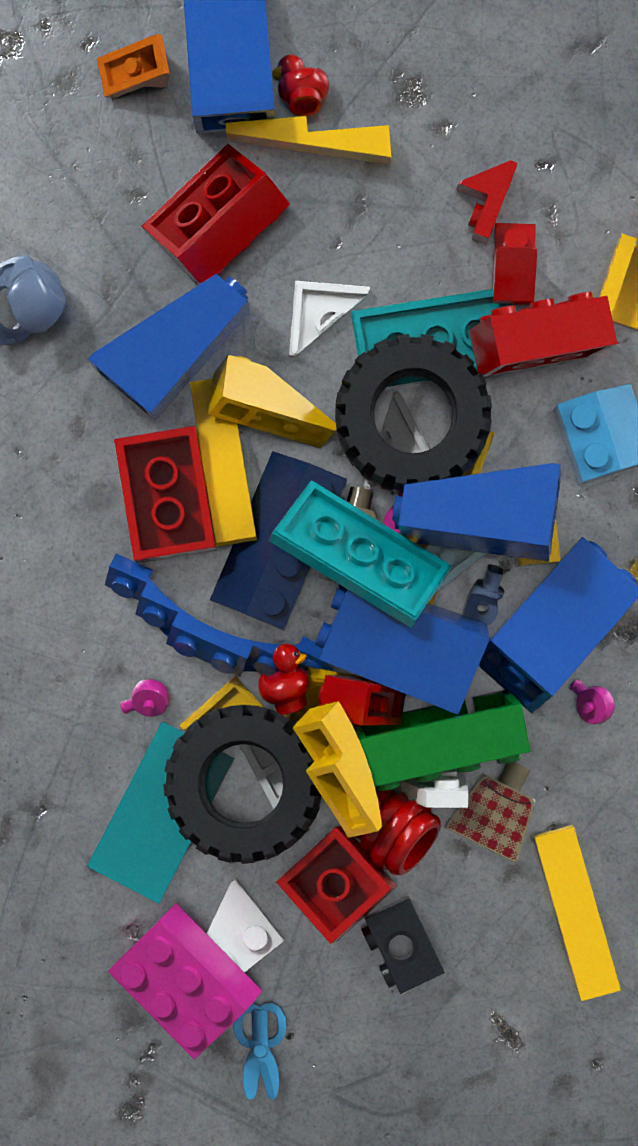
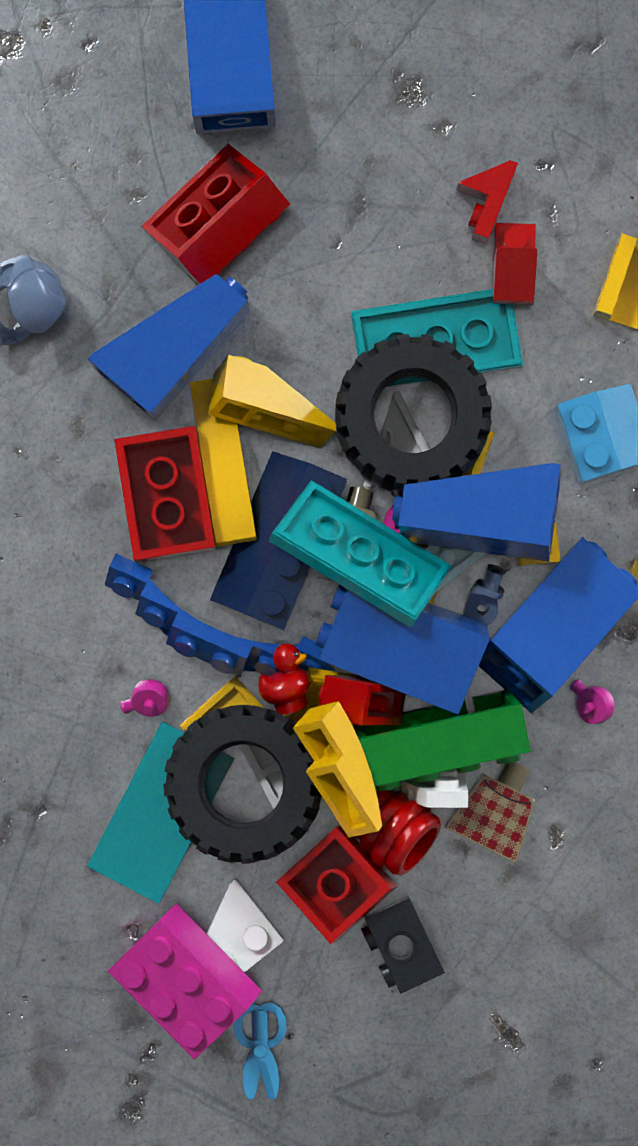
(134, 67): orange slope -> none
(291, 133): yellow slope -> none
(300, 85): red animal -> none
(318, 308): white tile -> none
(542, 334): red brick -> none
(577, 913): yellow slope -> none

